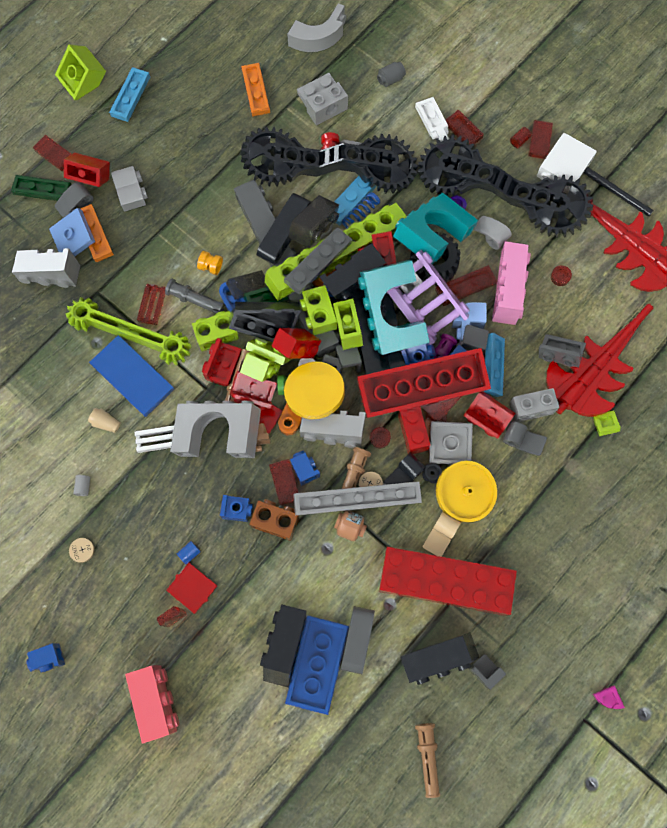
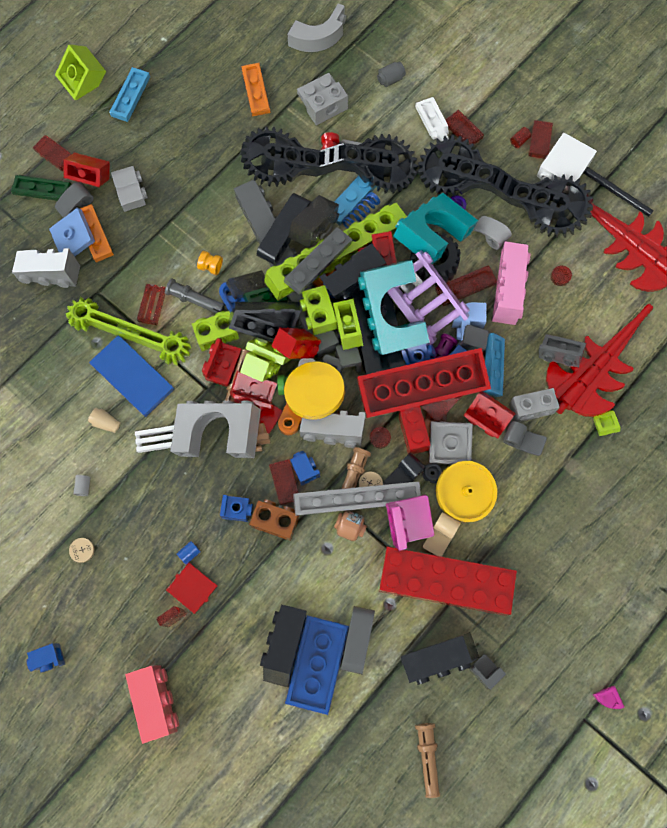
(409, 520): none -> dark pink bracket

